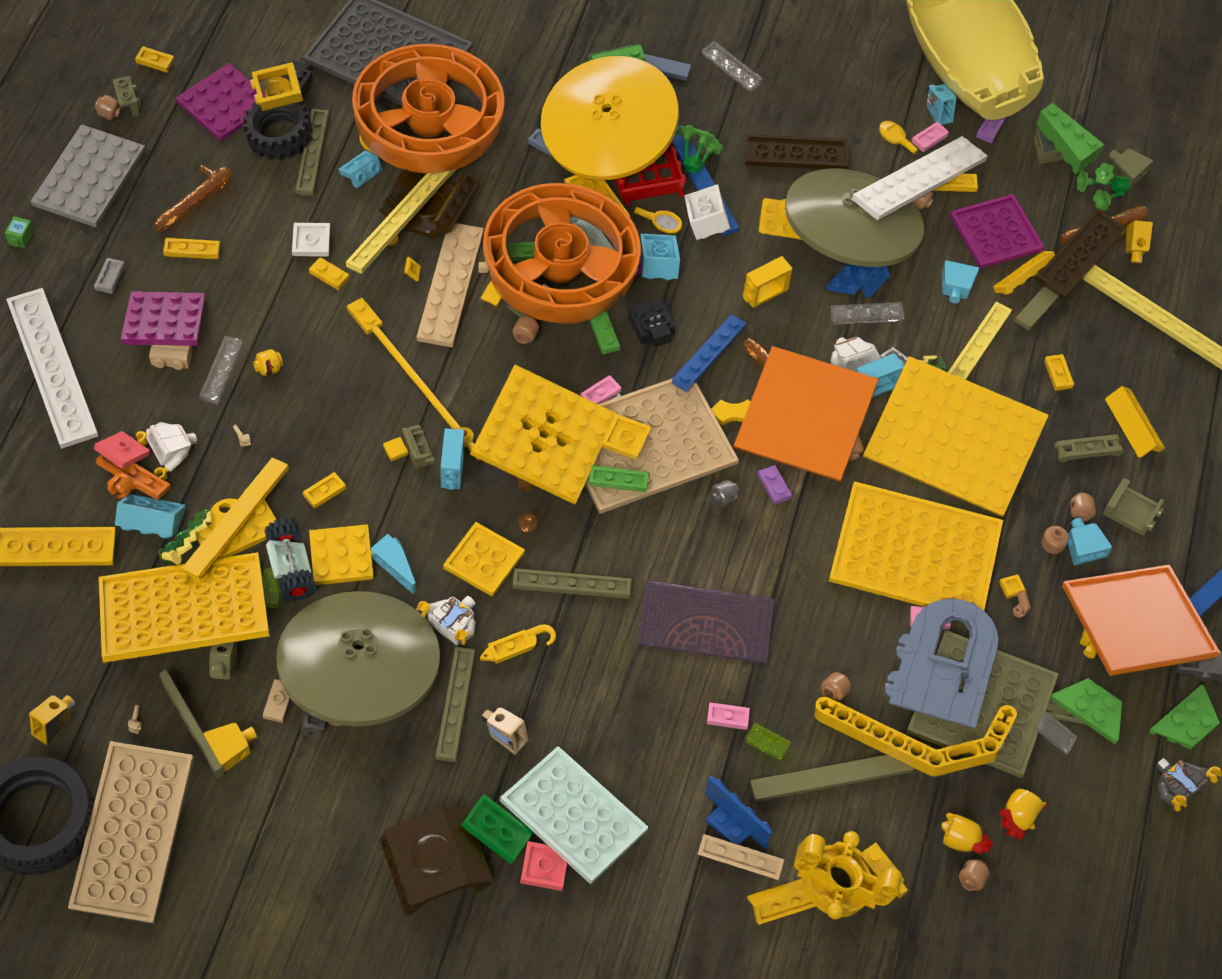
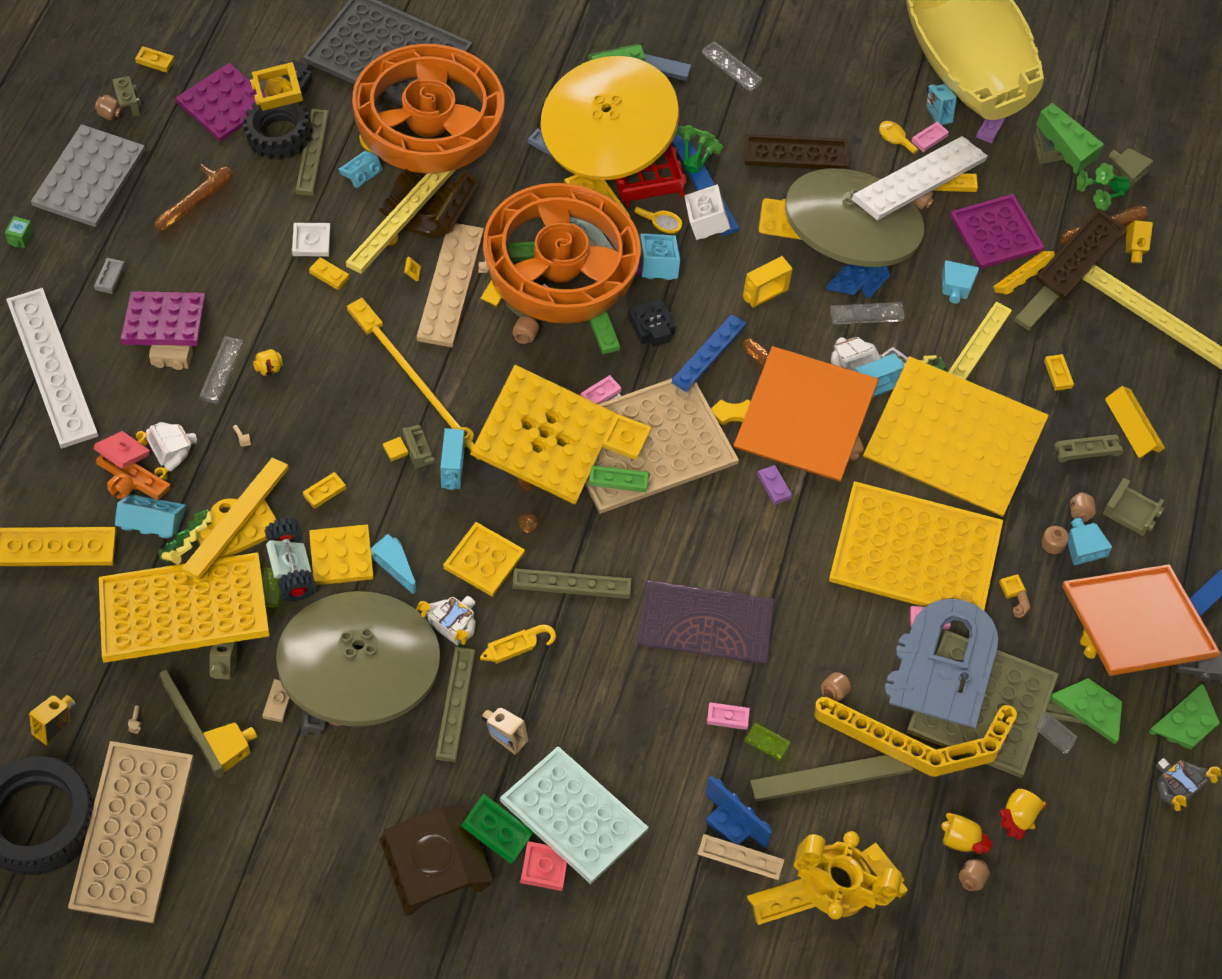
(192, 248): yellow tile -> none
(724, 494): flat silver head -> none

